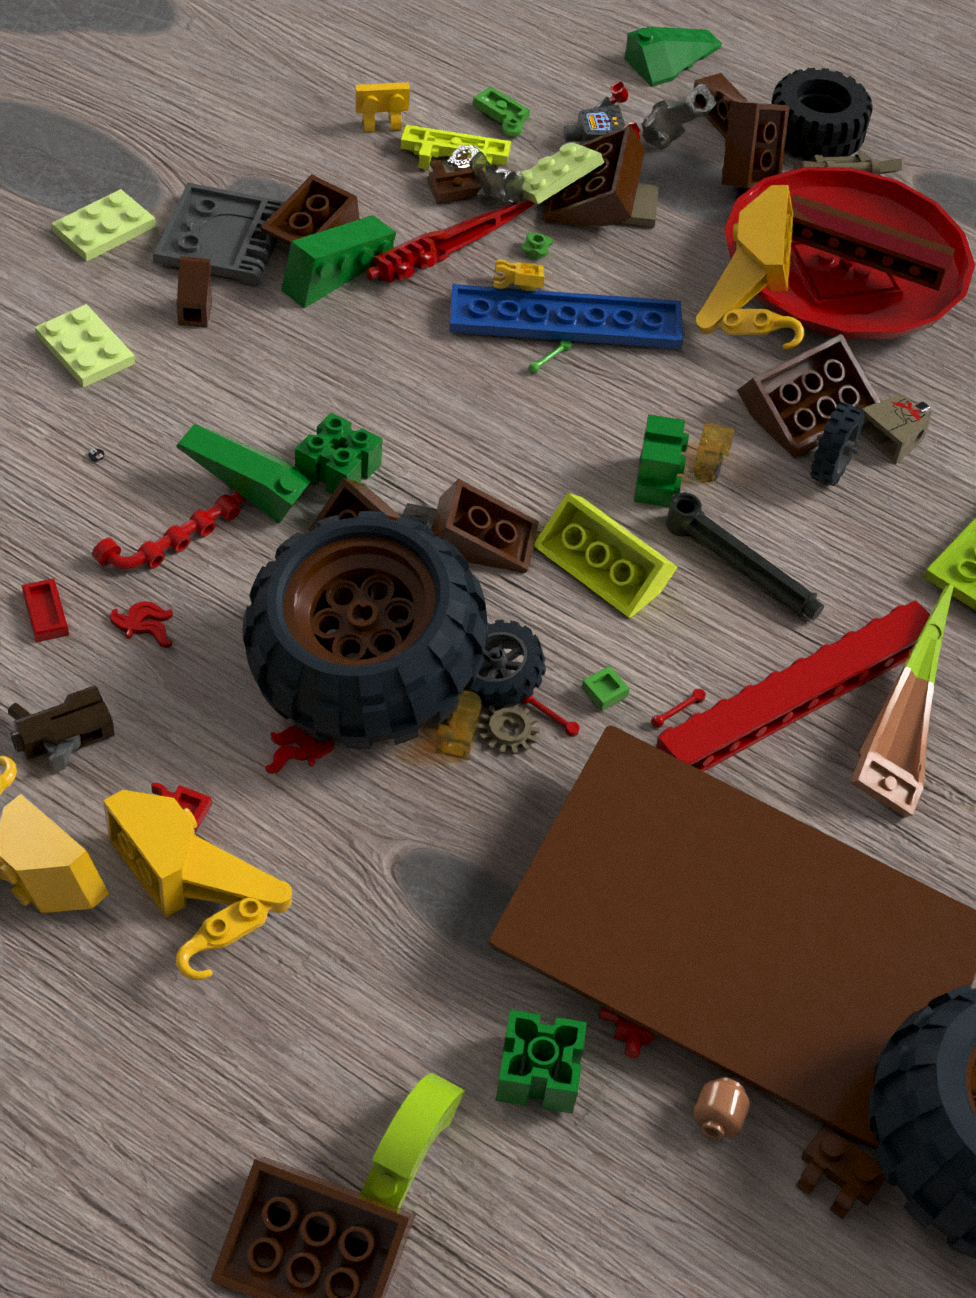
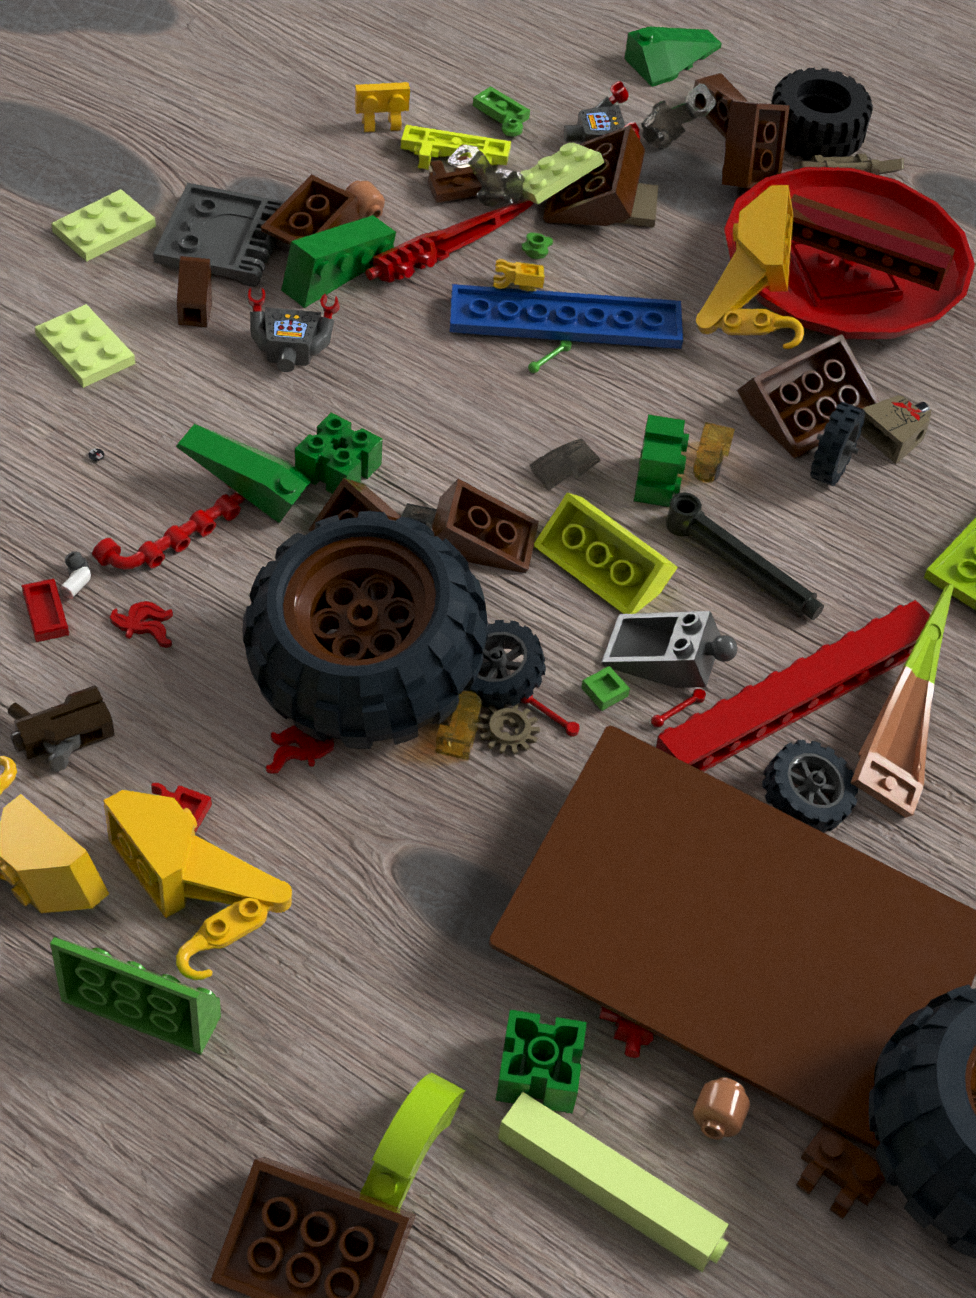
(78, 572): none -> white arm
(135, 996): none -> bright green slope
(289, 334): none -> dark grey torso
(369, 198): none -> nougat head
(563, 461): none -> clear smoke slope
(614, 1182): none -> yellowish green brick
(668, 647): none -> dark grey slope
(827, 776): none -> black wheel

